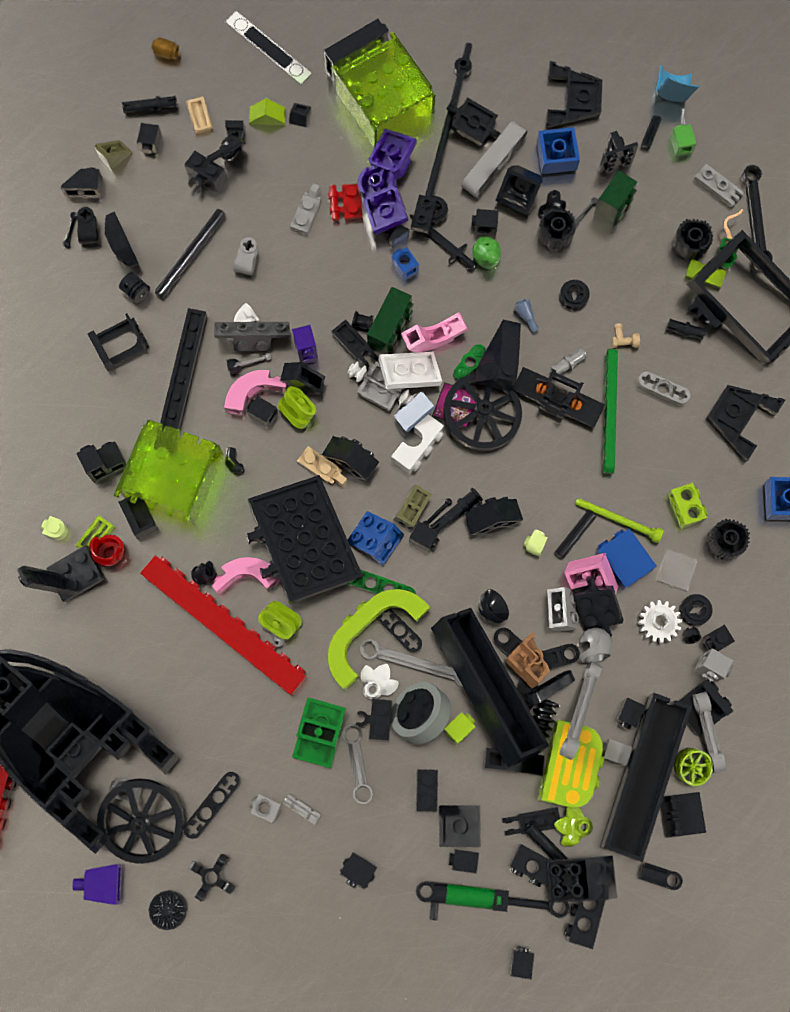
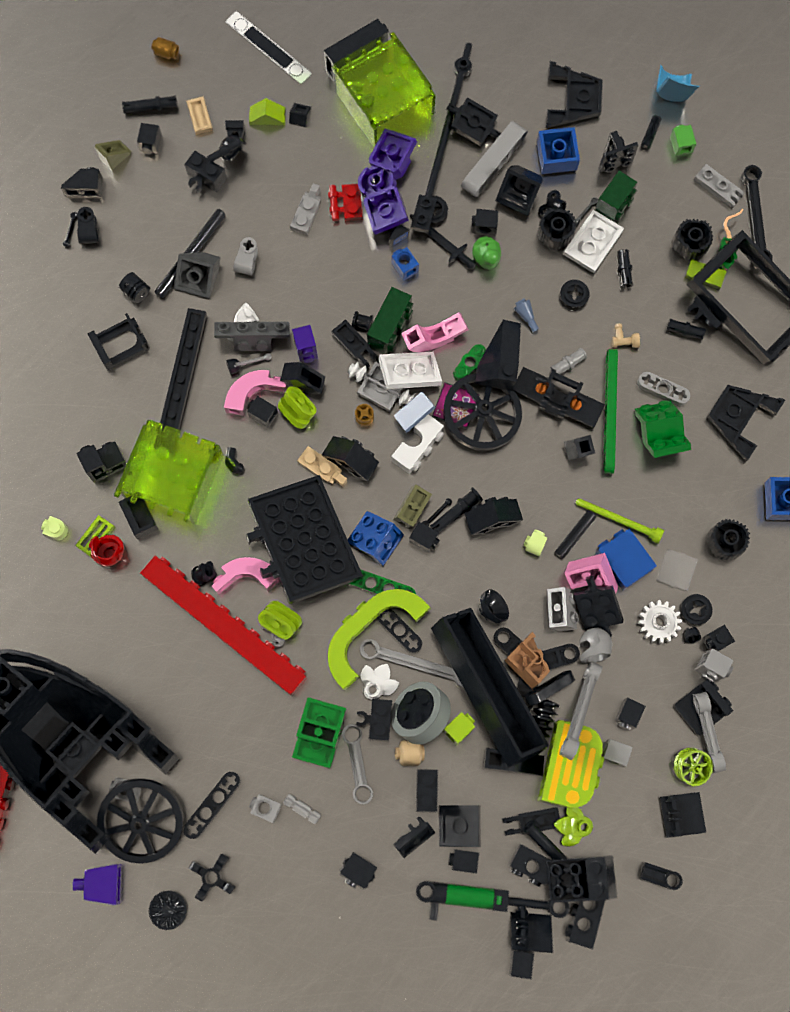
(66, 577): black bracket -> none
(118, 241): black connector -> none
(197, 273): none -> dark grey slope
(364, 410): none -> pearl gold wheel
(409, 753): none -> tan head
(413, 839): none -> black plate
(531, 931): none -> black hinge
(579, 447): none -> black brick
(593, 241): none -> white plate
(625, 268): none -> black pin
(646, 777): black piece -> none
(662, 429): none -> green bracket
(682, 506): lime brick -> none

